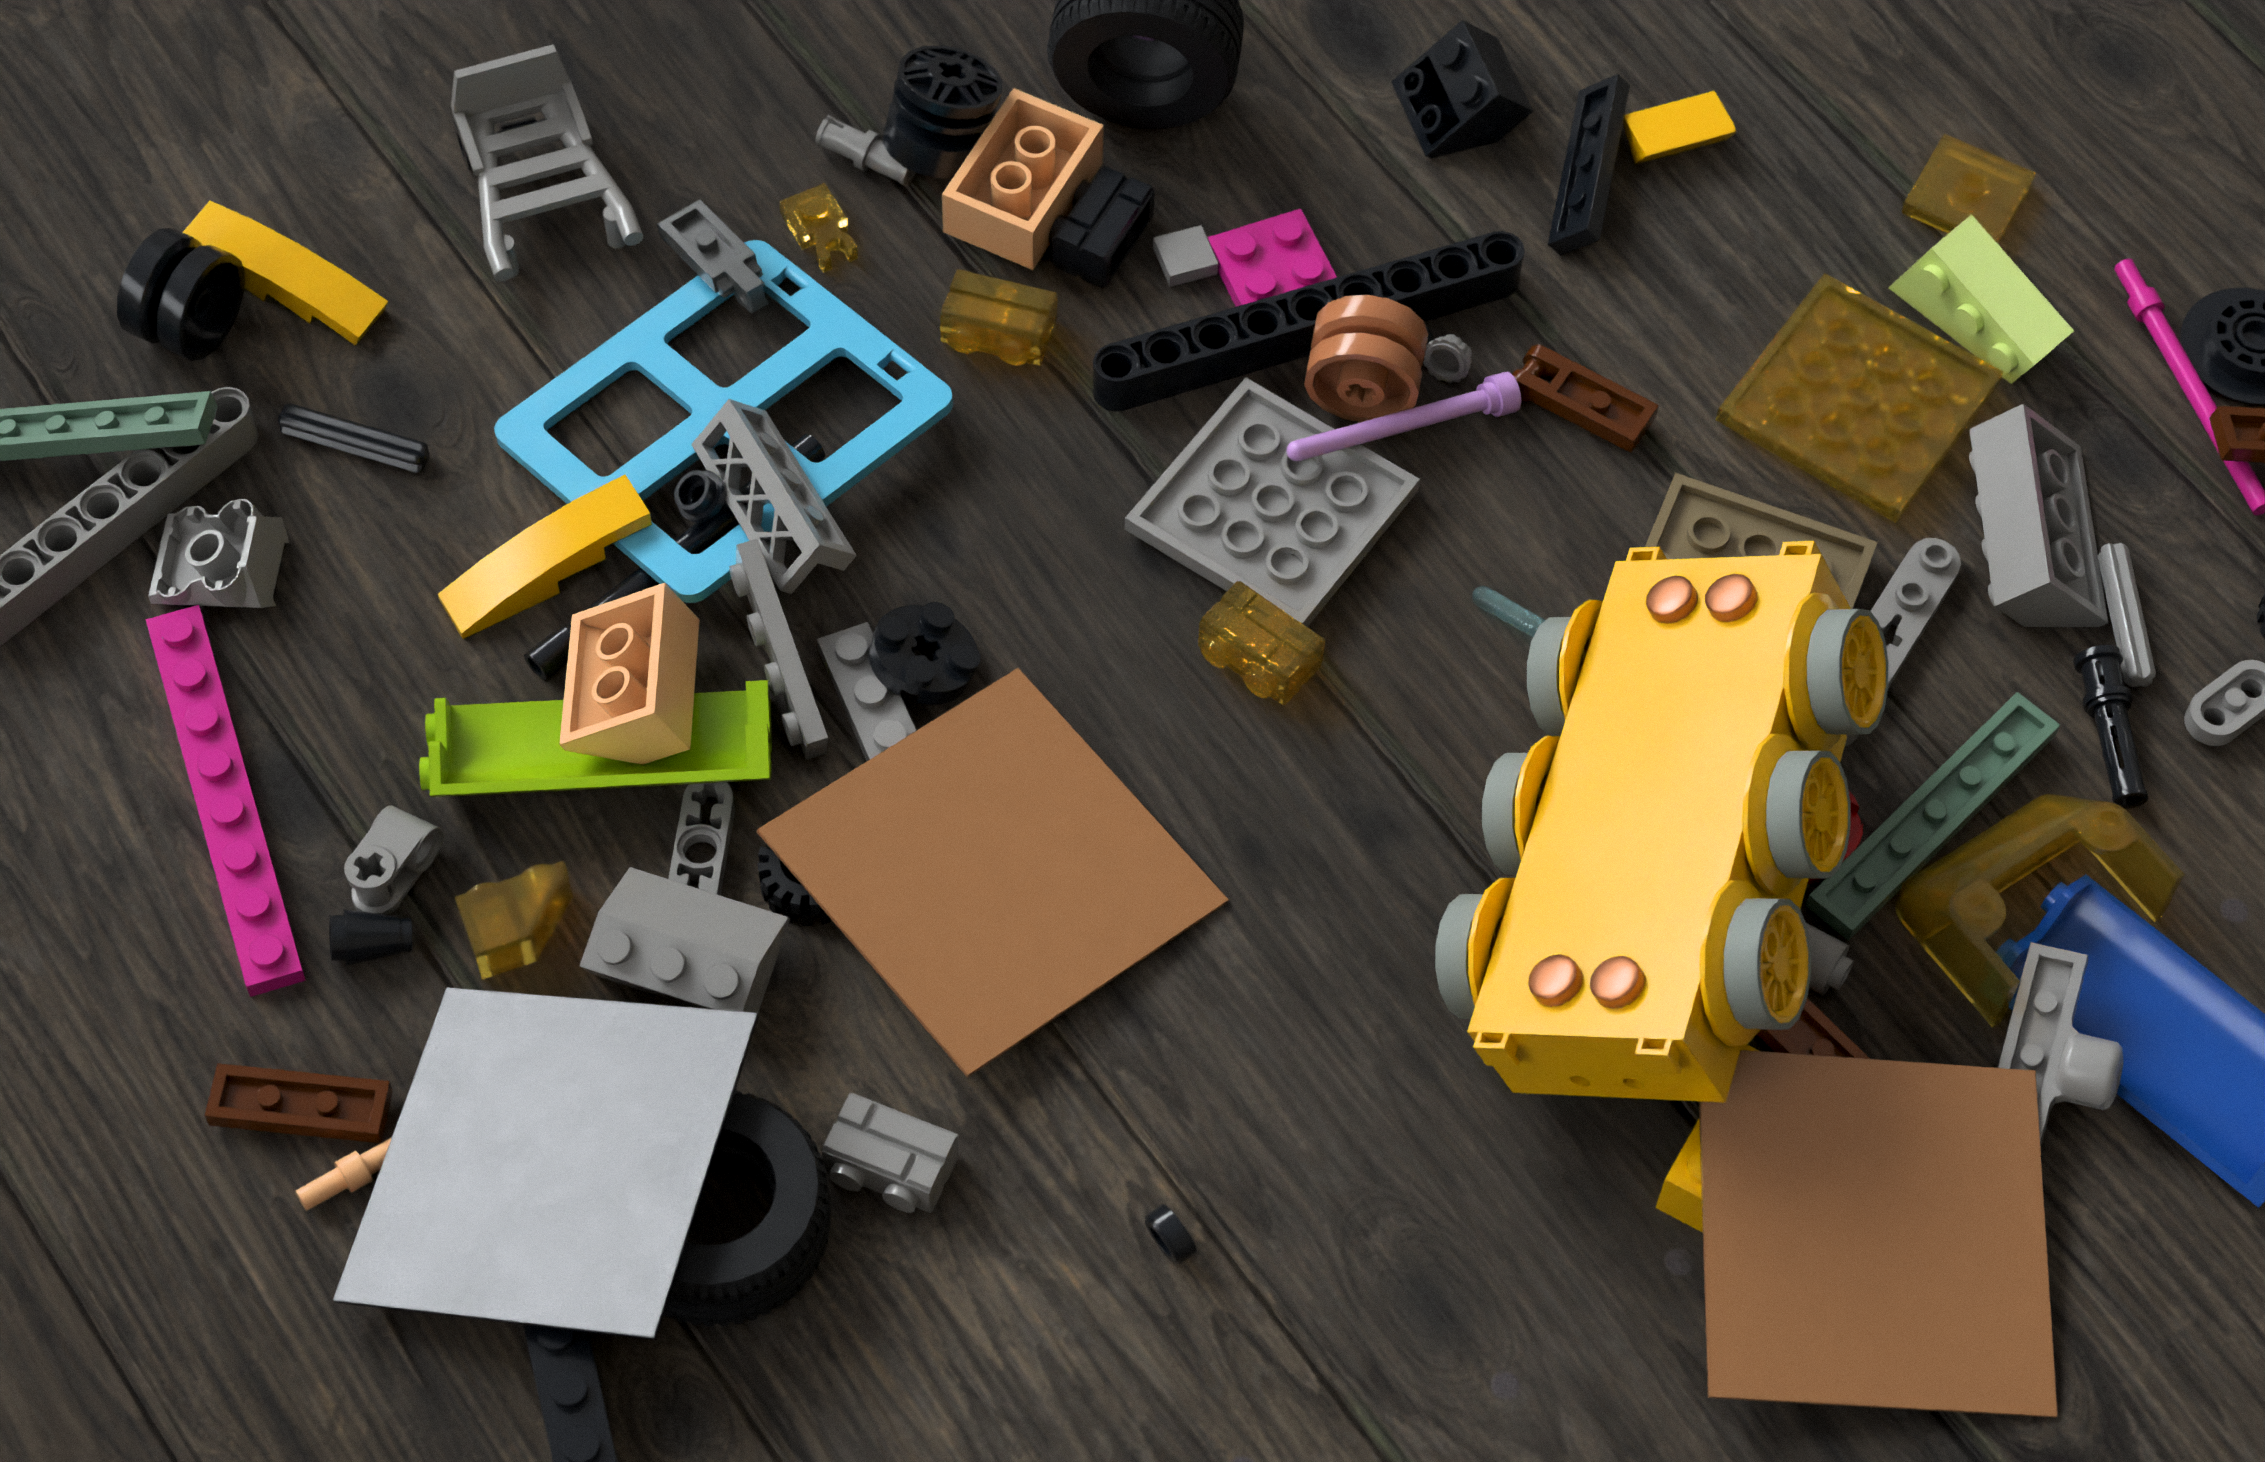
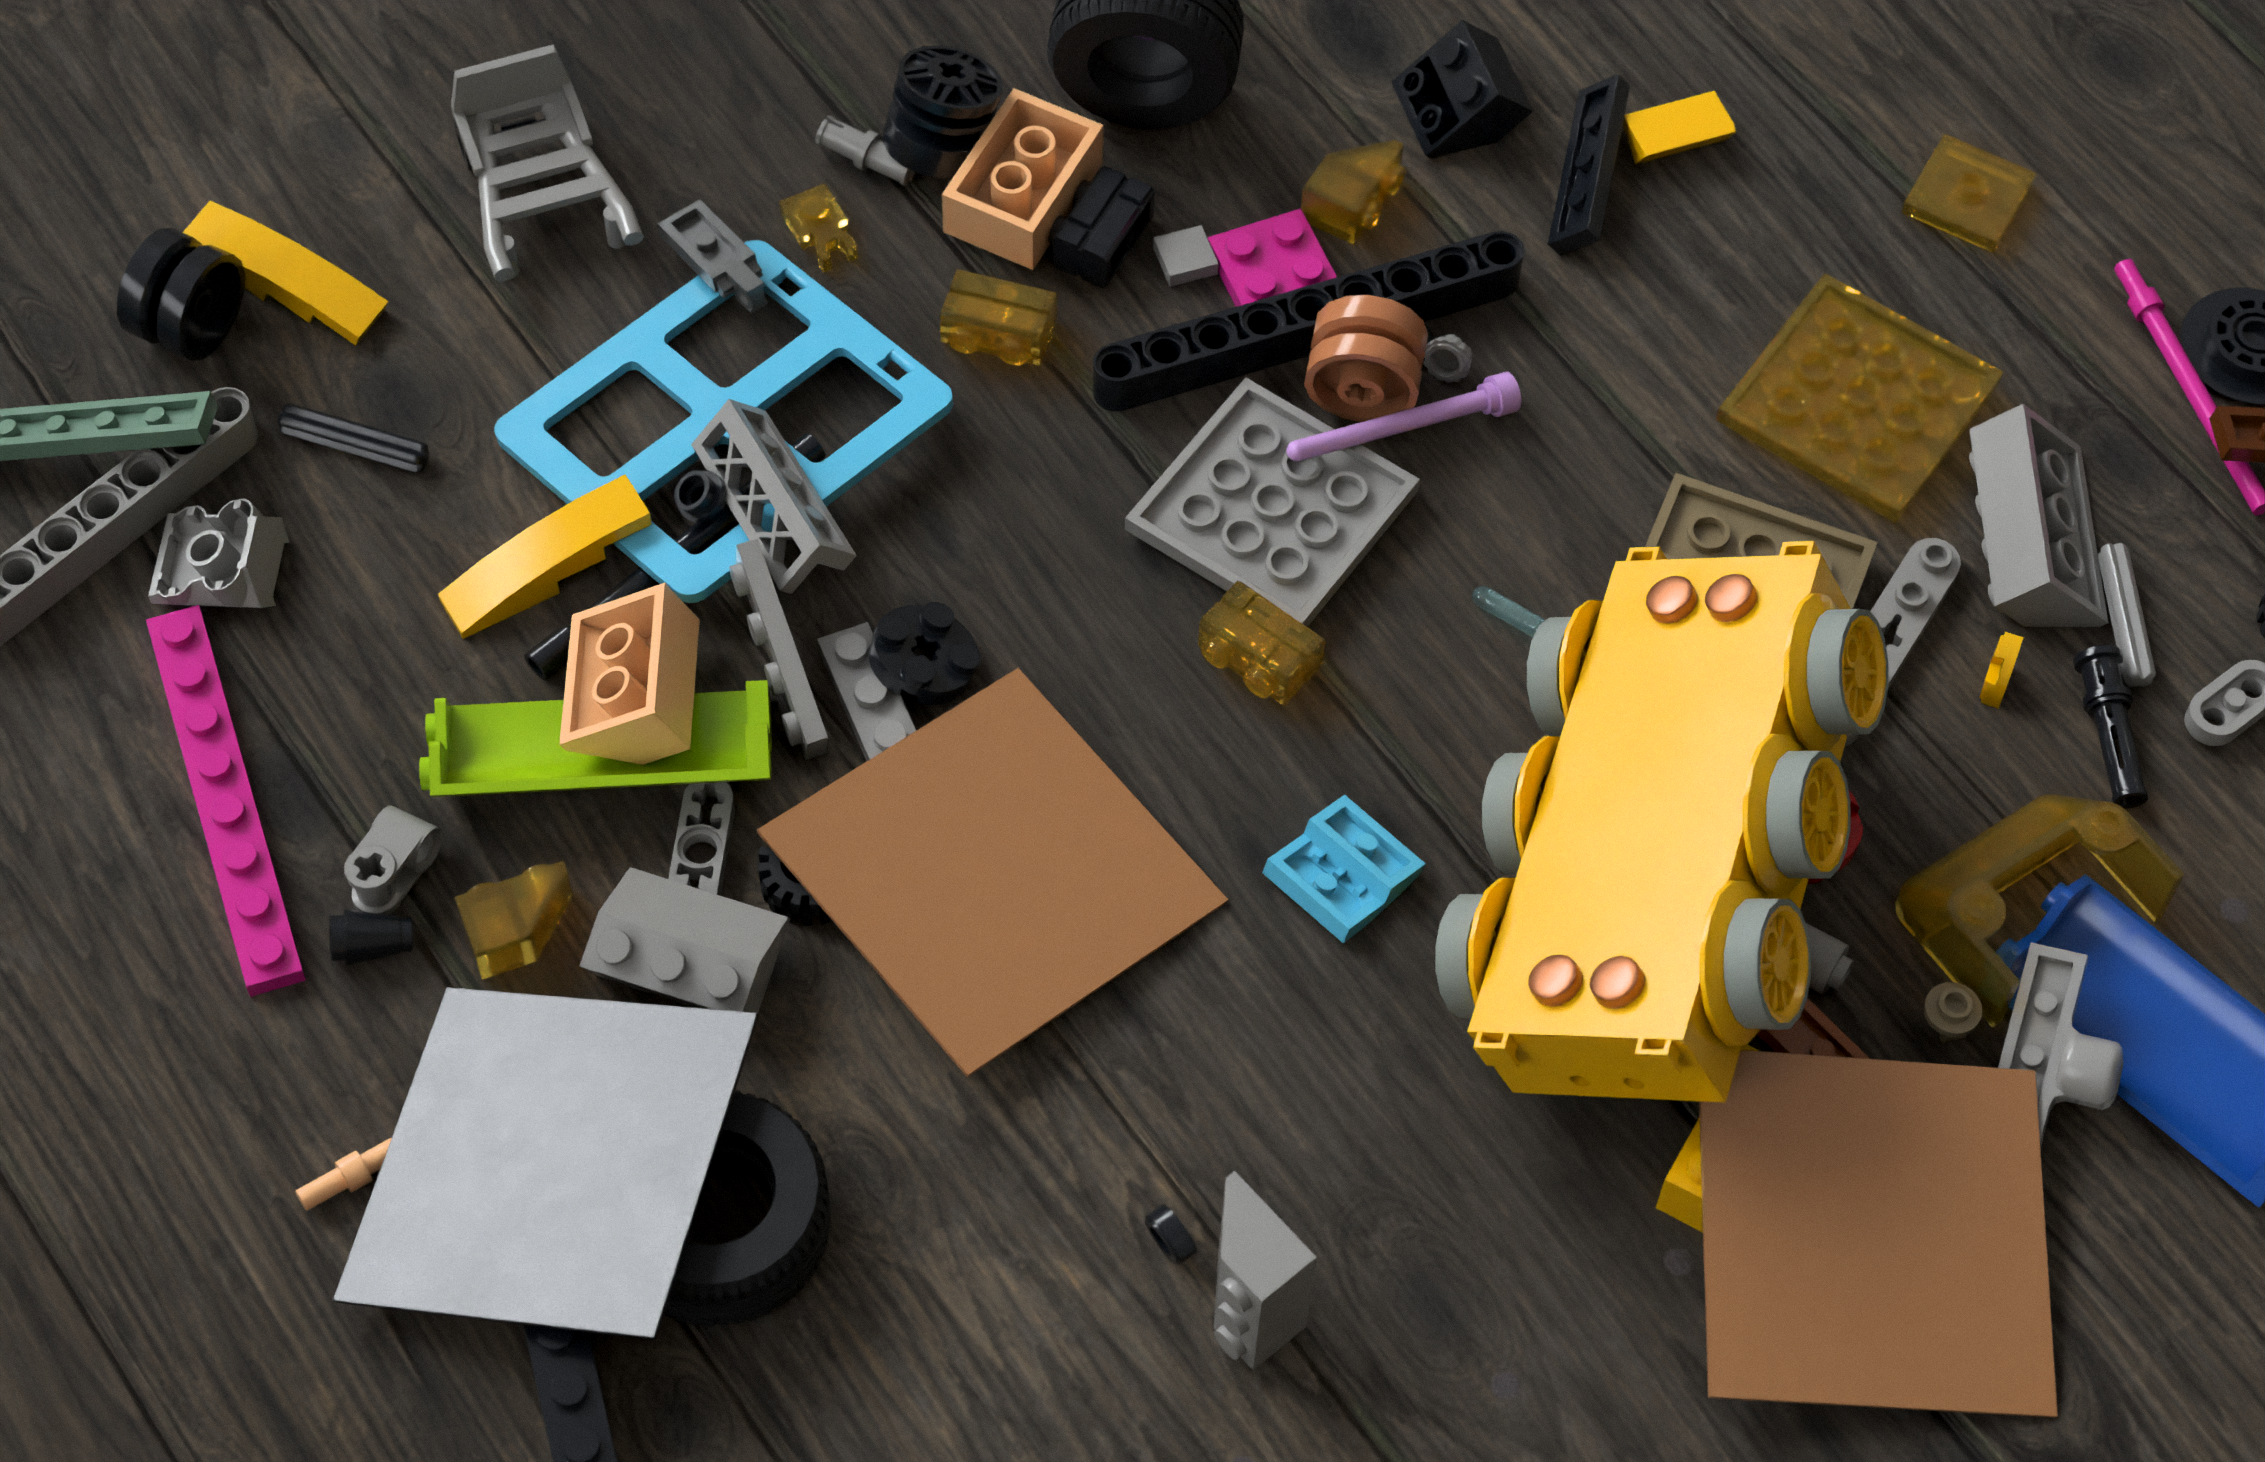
(299, 1103): reddish brown plate -> none
(889, 1154): light grey brick -> none
(1261, 1278): none -> light grey slope
(1343, 868): none -> medium azure slope
(1350, 188): none -> clear yellow slope
(1584, 397): reddish brown plate -> none
(1932, 815): sand green plate -> none
(1952, 1010): none -> dark tan plate
(1983, 301): yellowish green wedge -> none
(2000, 669): none -> yellow tile

